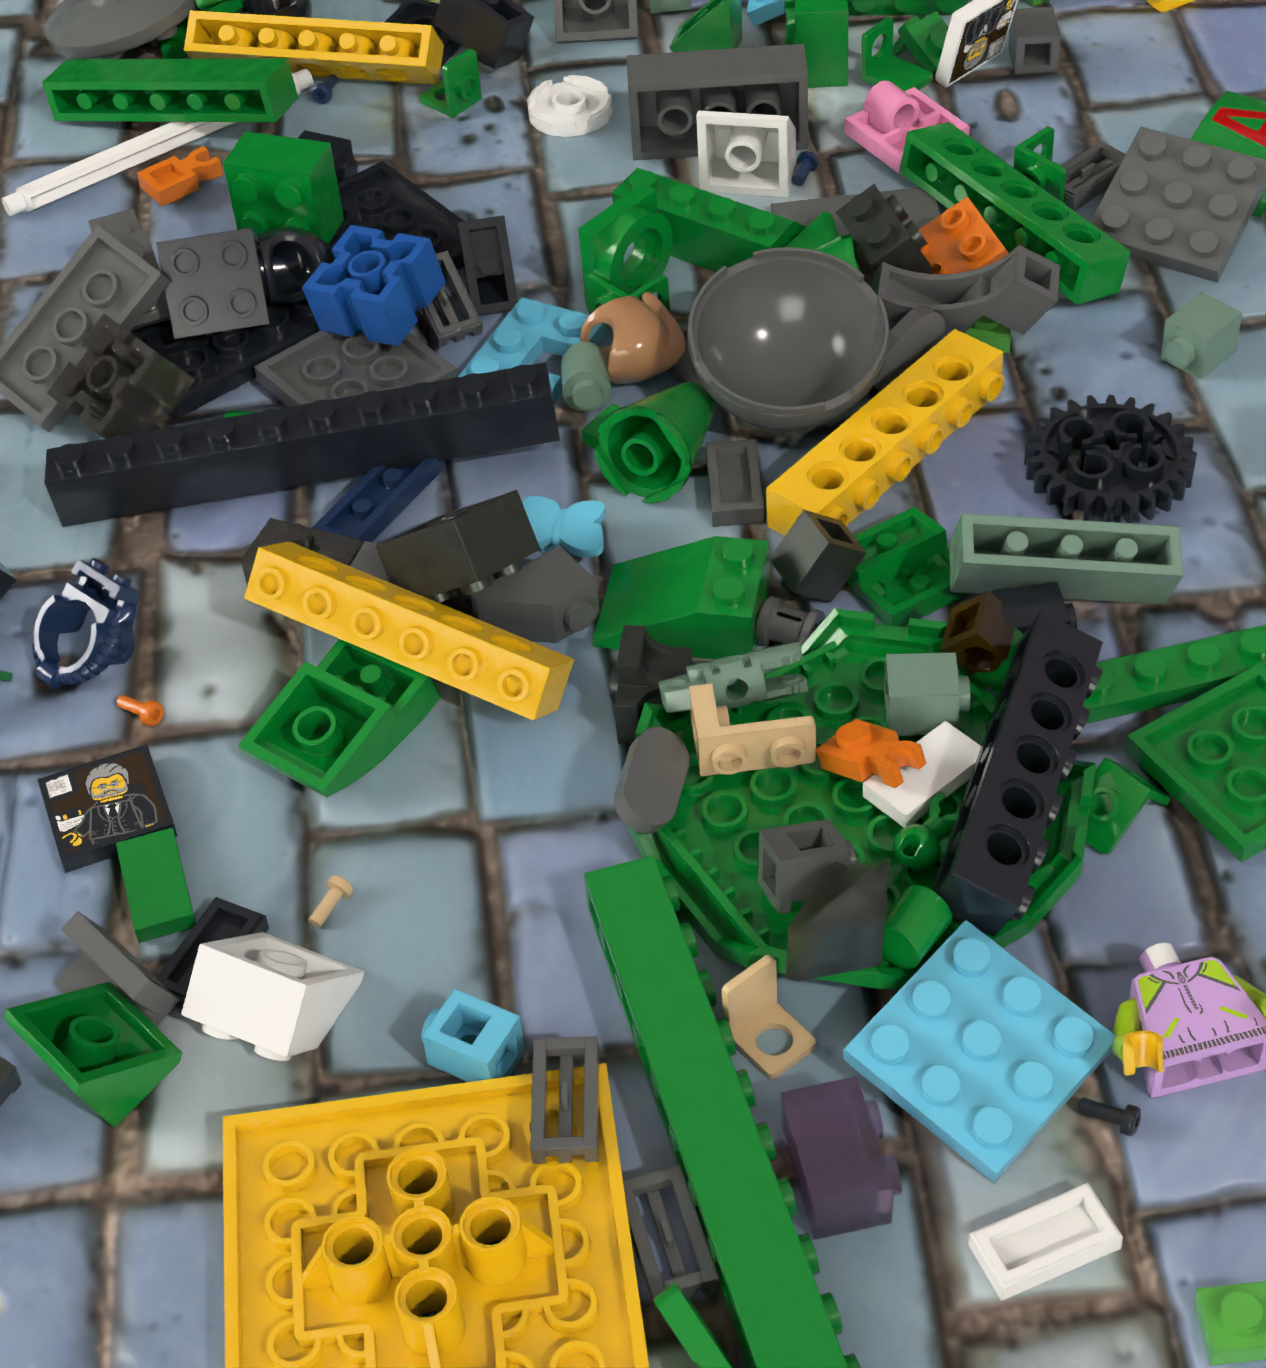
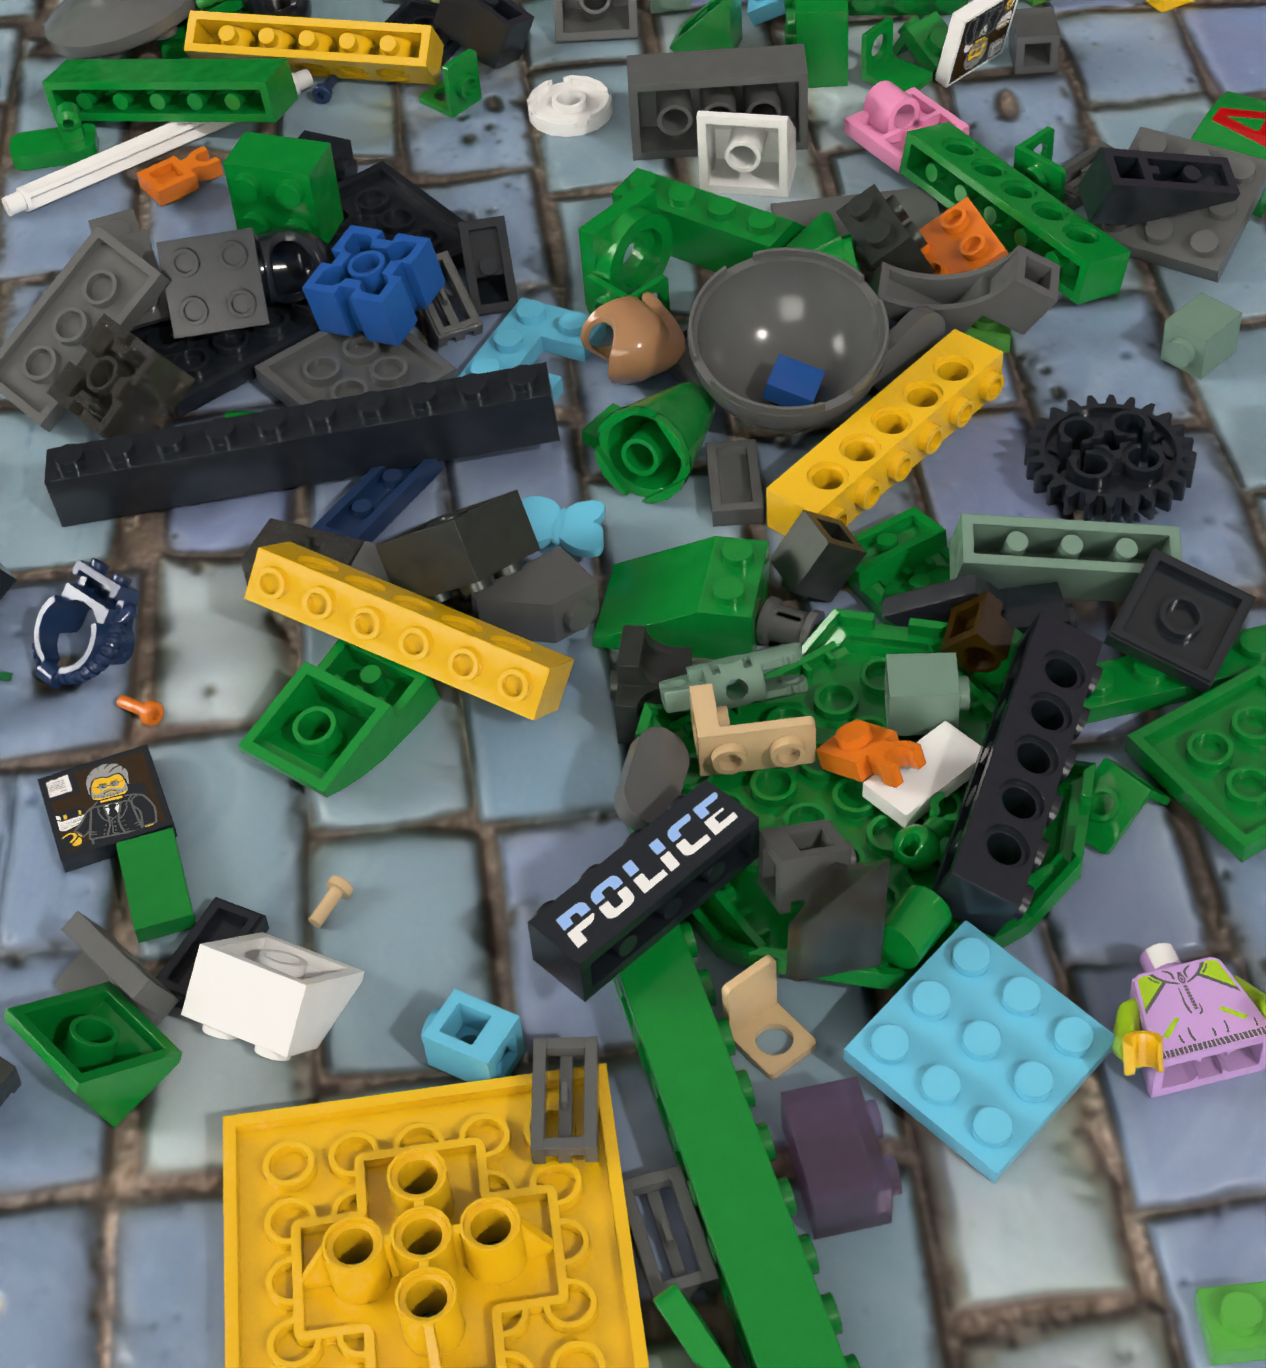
(57, 145): none -> green piece
(585, 377): sand green brick -> none
(643, 889): none -> black brick
(792, 382): none -> blue tile
(806, 162): dark blue piece -> none
(937, 600): none -> black tile
(1045, 1241): white tile -> none
(1127, 1119): black piece -> none
(1149, 185): none -> black slope
(1179, 620): none -> black tile

